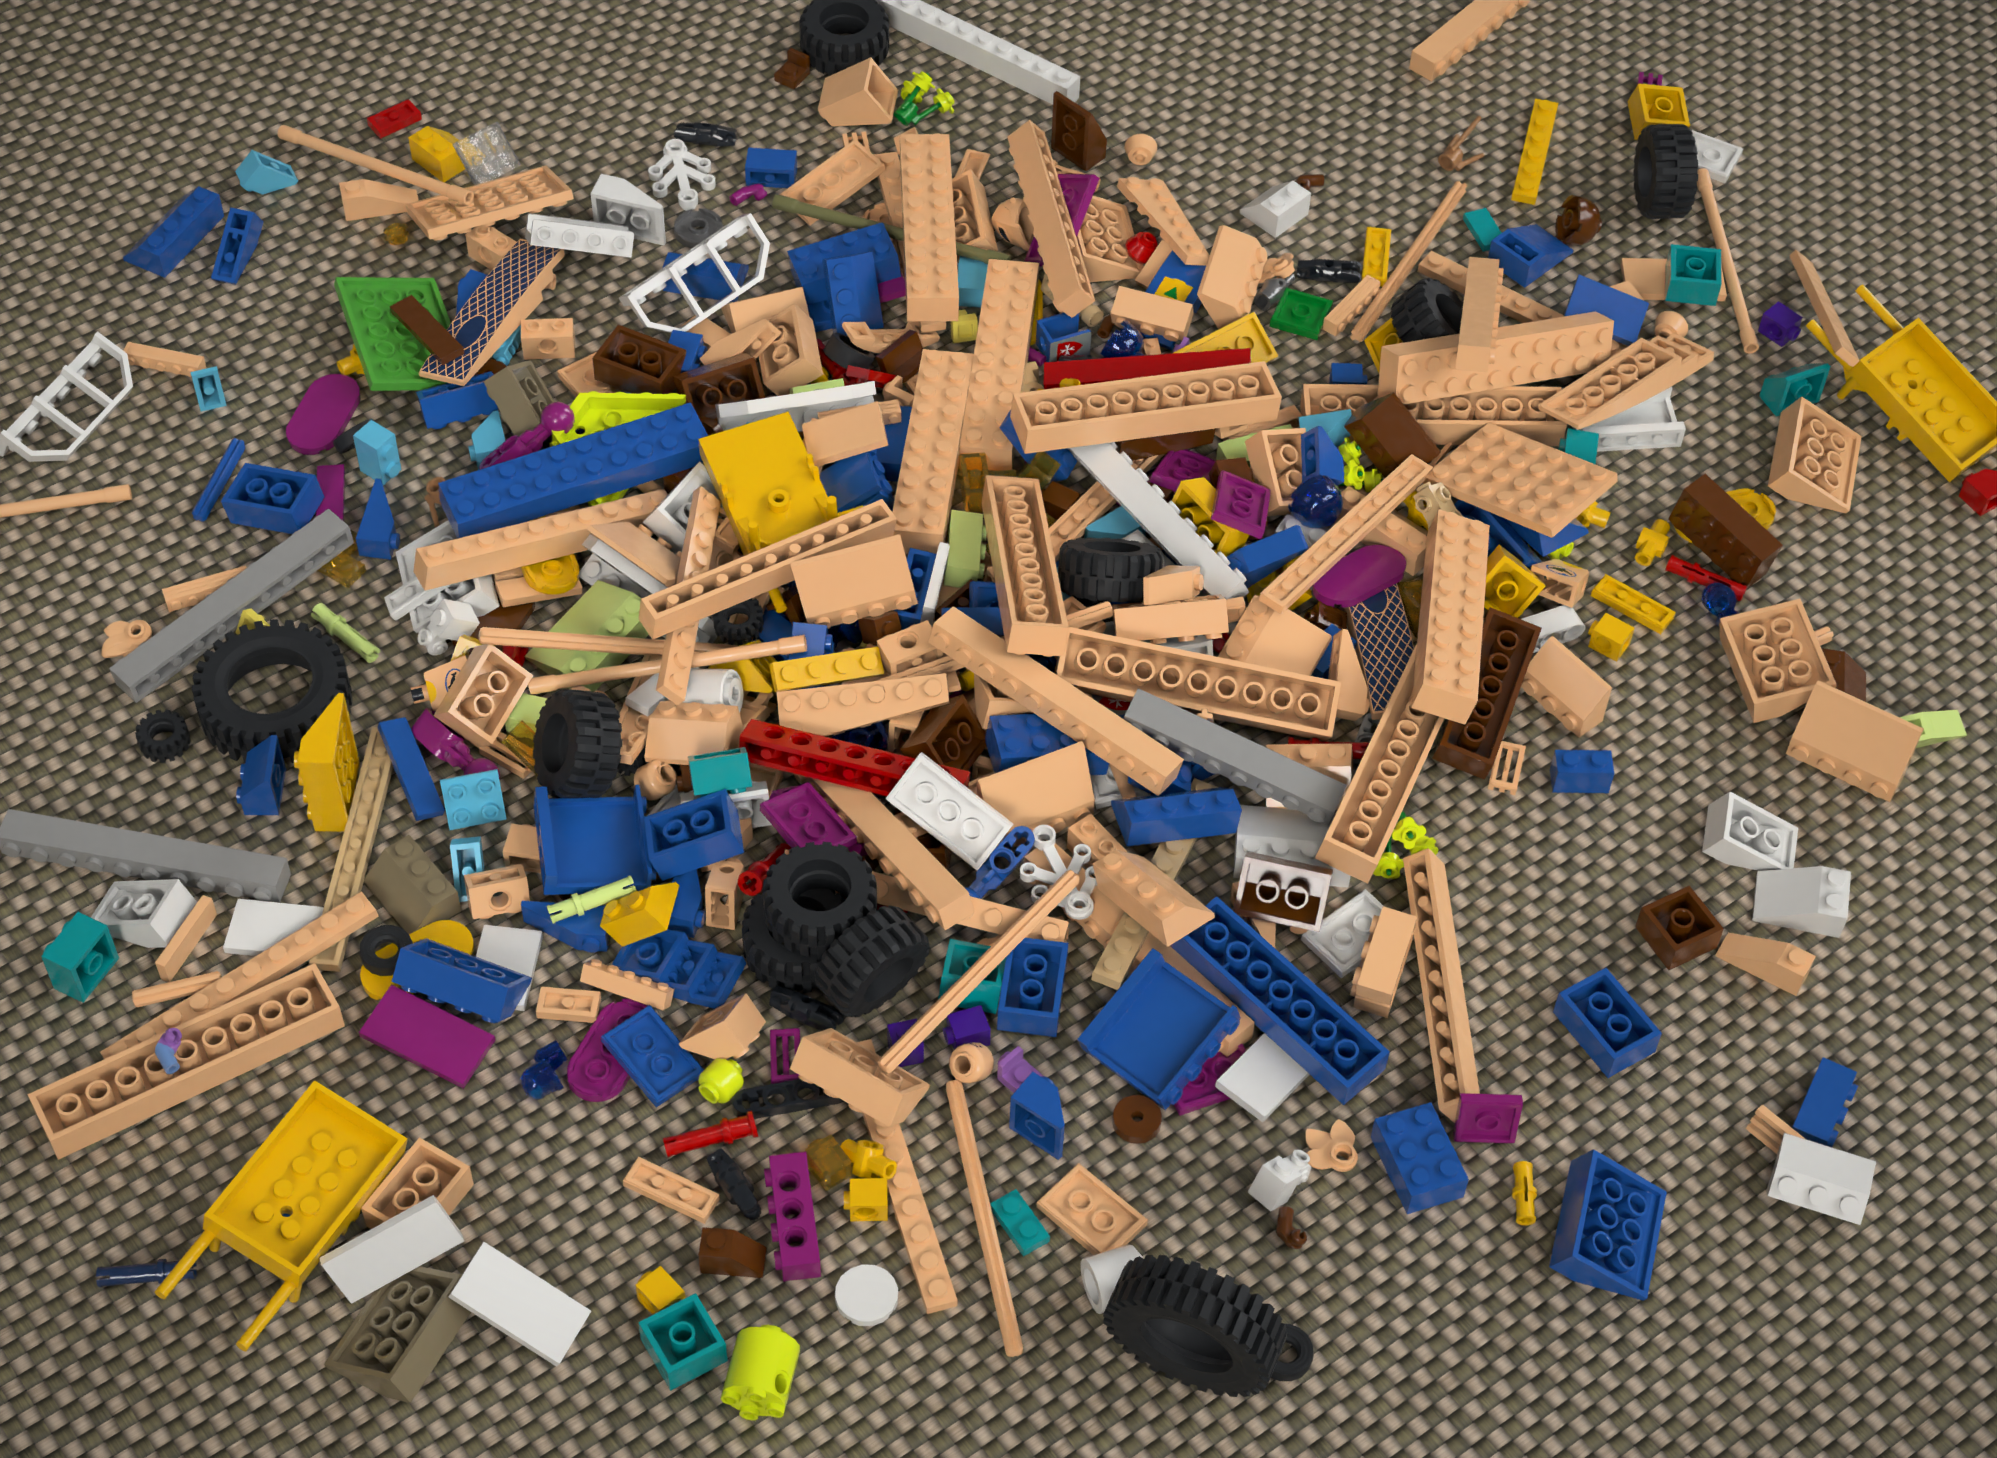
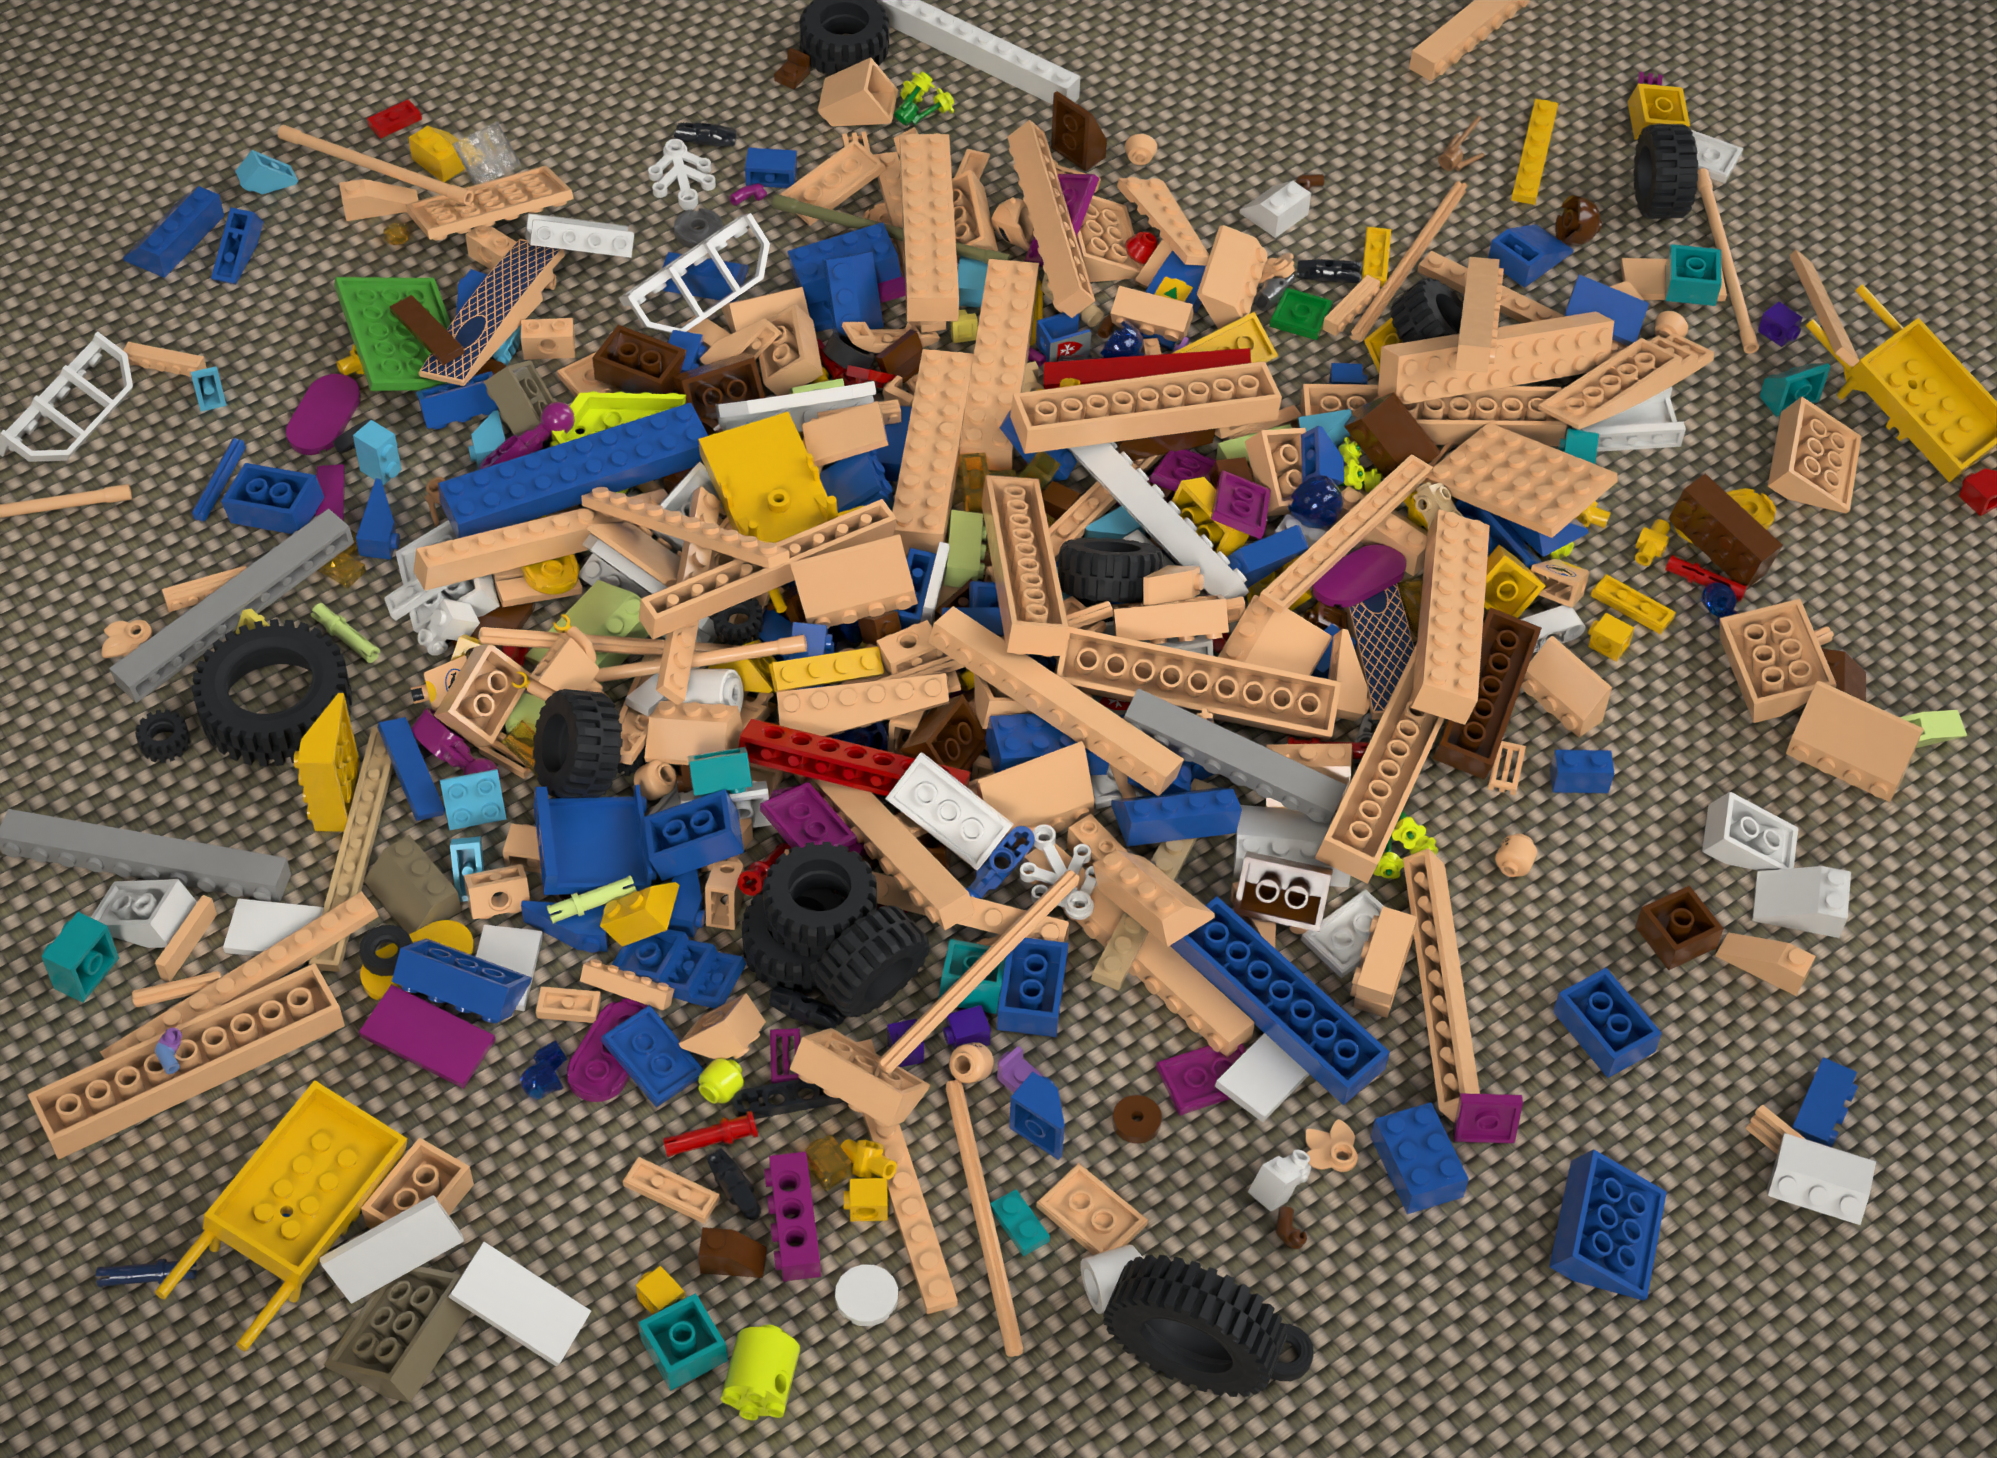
(262, 779): blue slope -> none
(565, 665): none -> light nougat torso
(622, 203): white slope -> none
(686, 528): none -> light nougat plate
(1159, 1030): blue panel -> none
(1482, 227): teal tile -> none
(1516, 855): none -> light nougat head
(1524, 1193): yellow pin -> none

